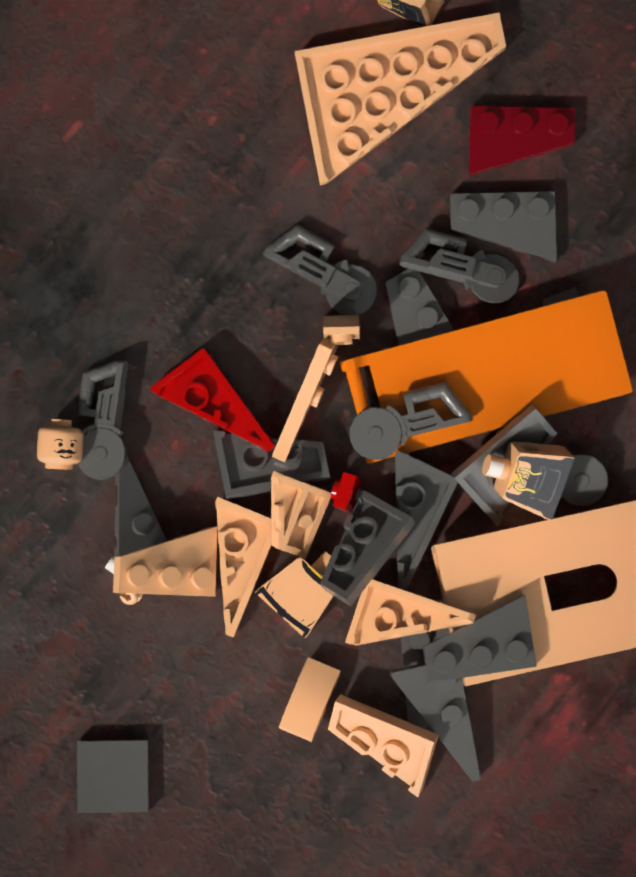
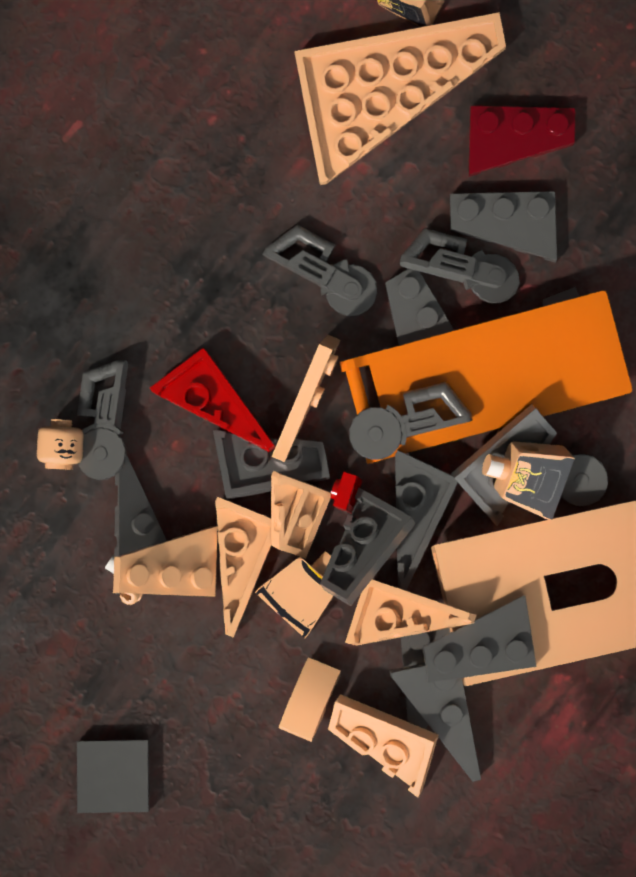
(341, 329): light nougat slope -> none

